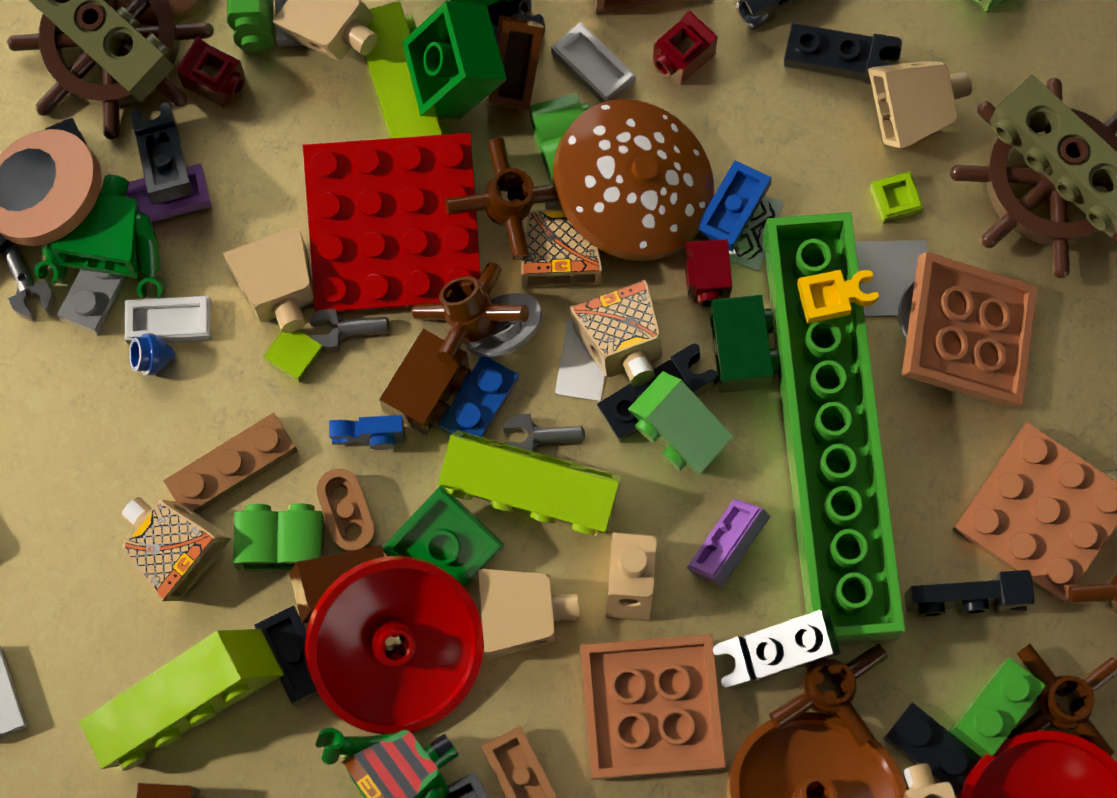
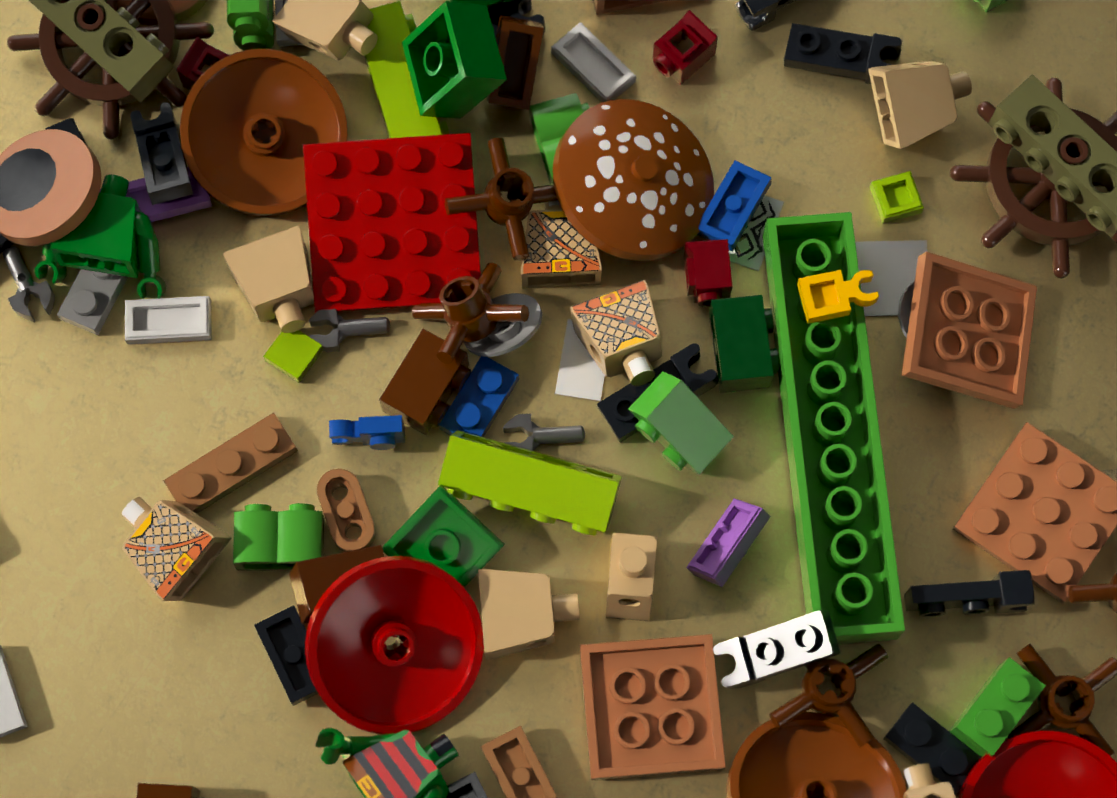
(149, 354): blue plate -> none
(180, 696): lime wedge -> none
(249, 128): none -> dark orange dish

